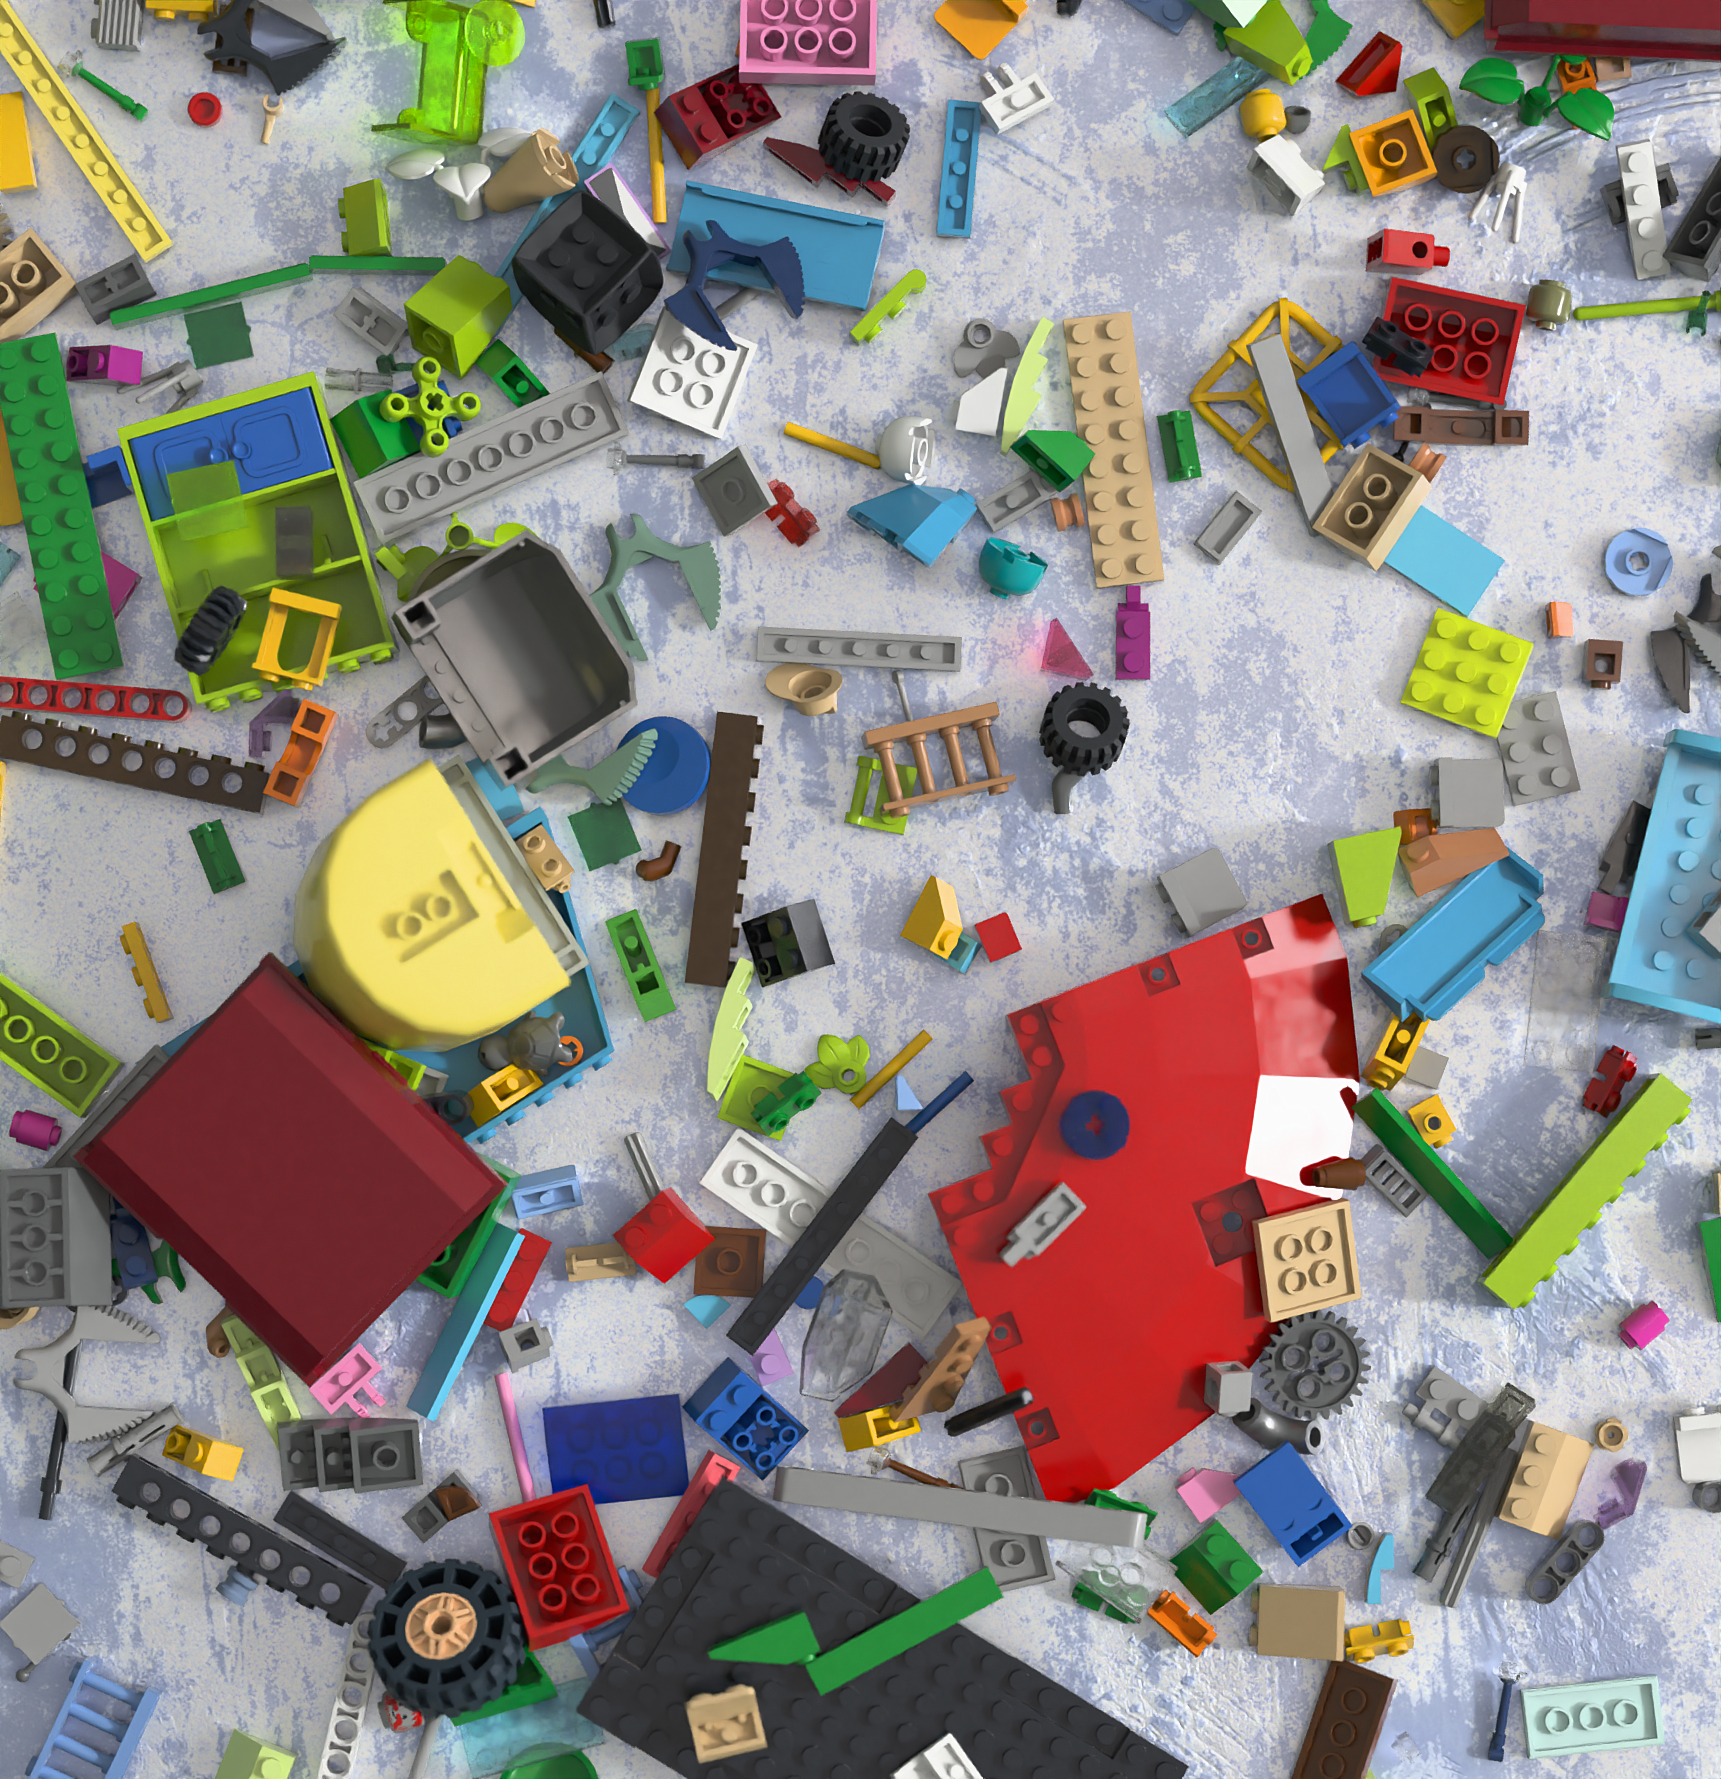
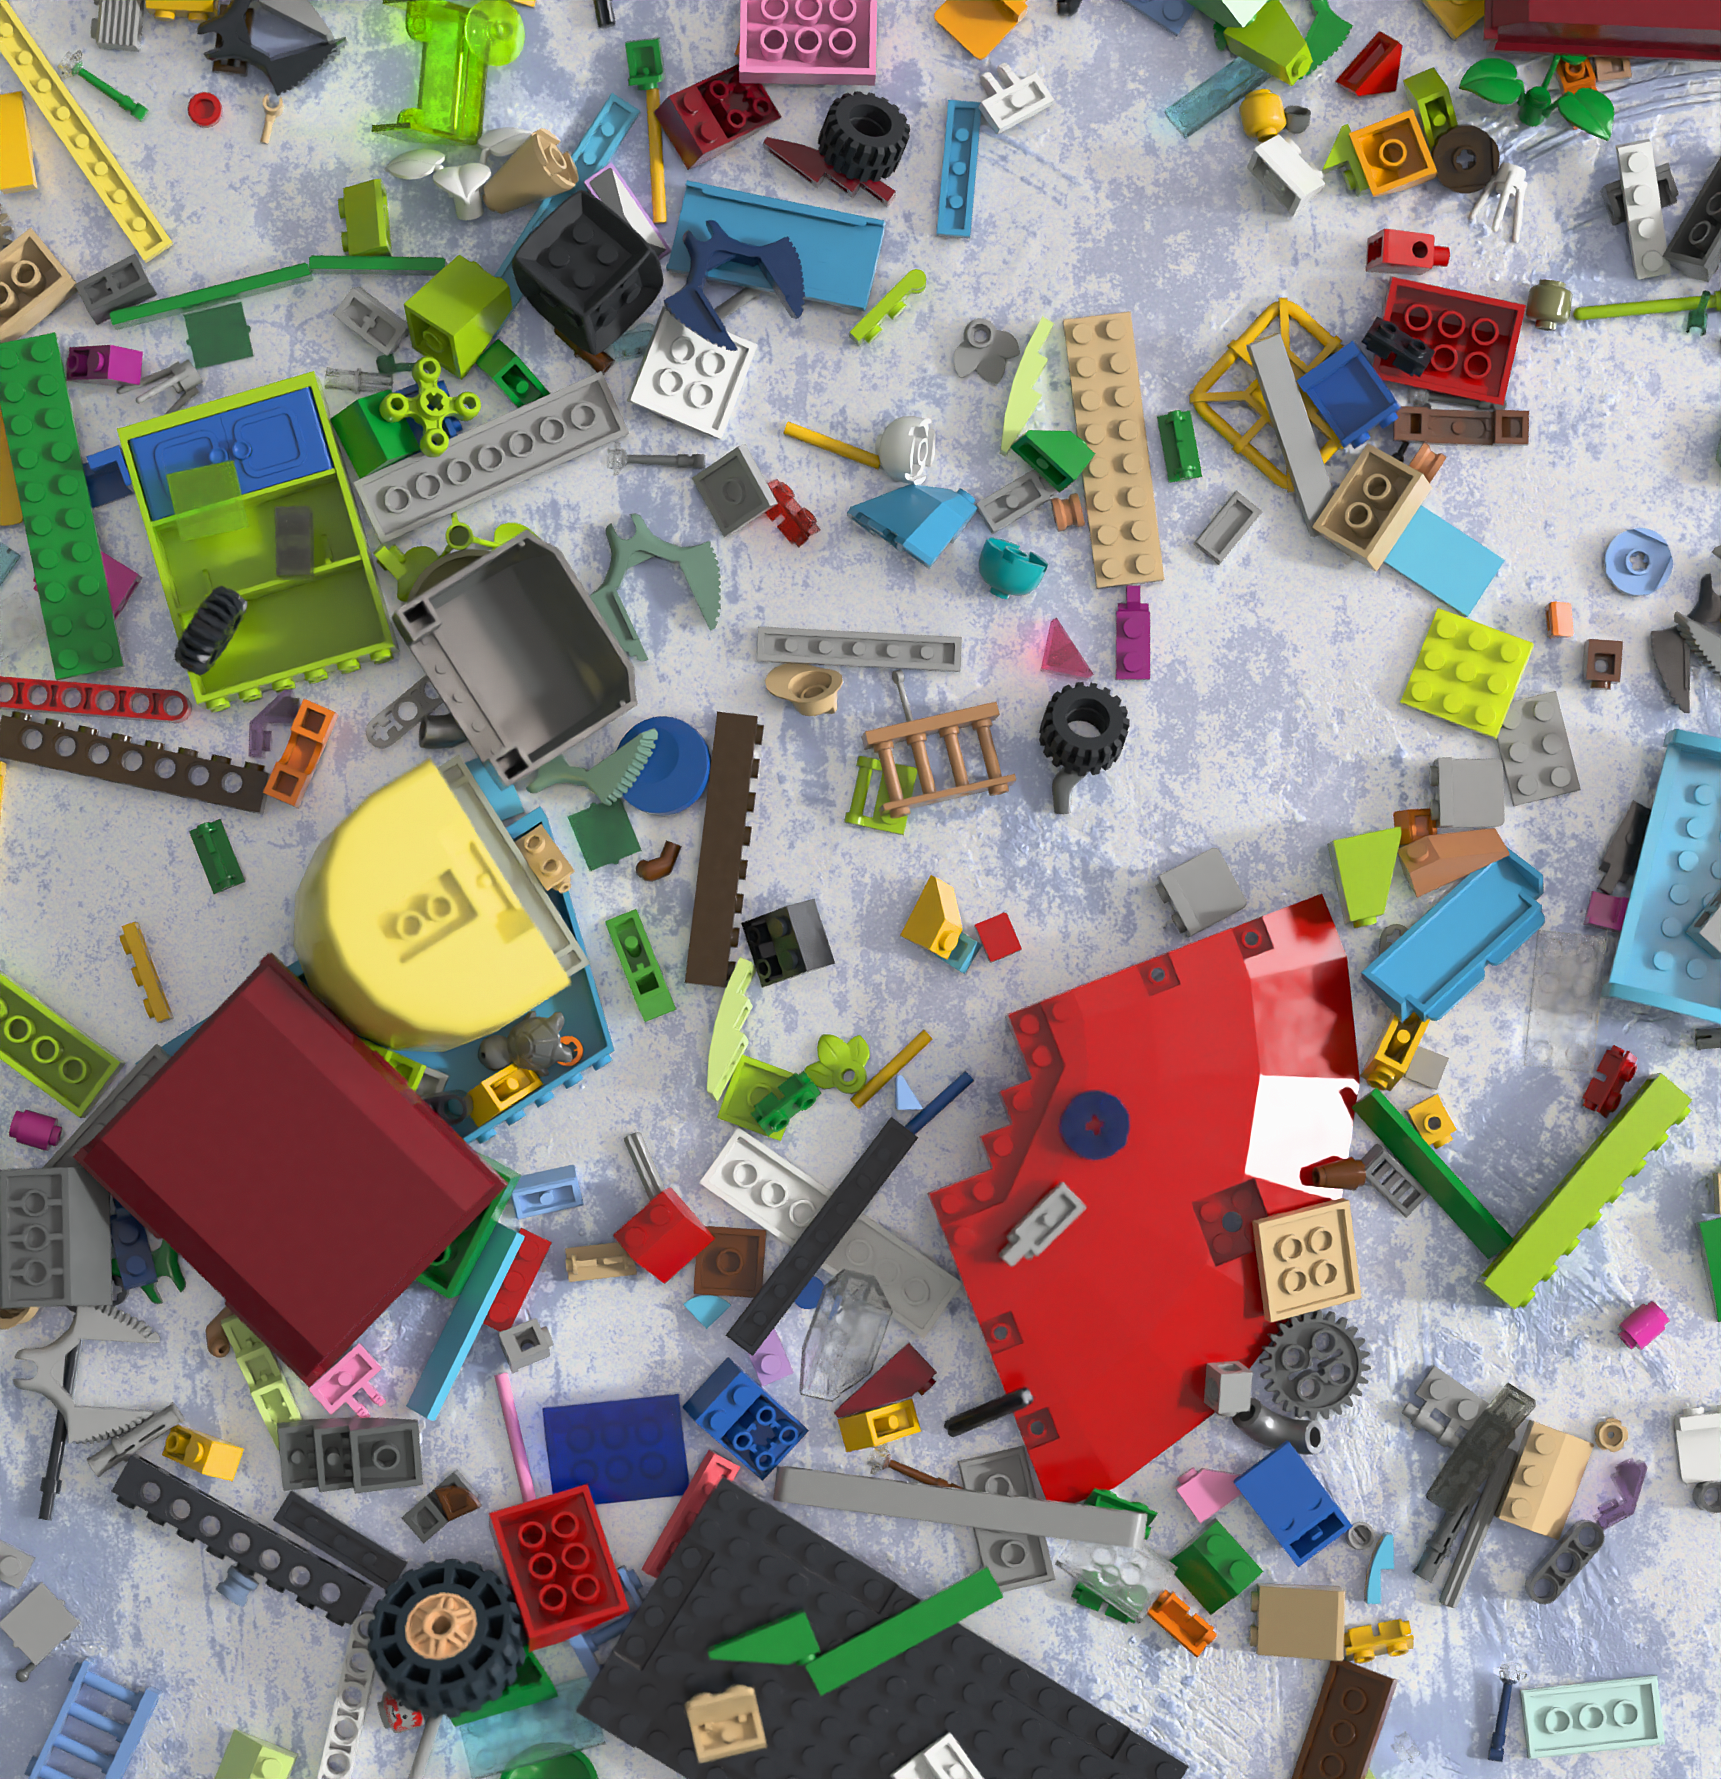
(267, 655): yellow panel -> none
(944, 1375): medium nougat wing -> none
(981, 405): white slope -> none

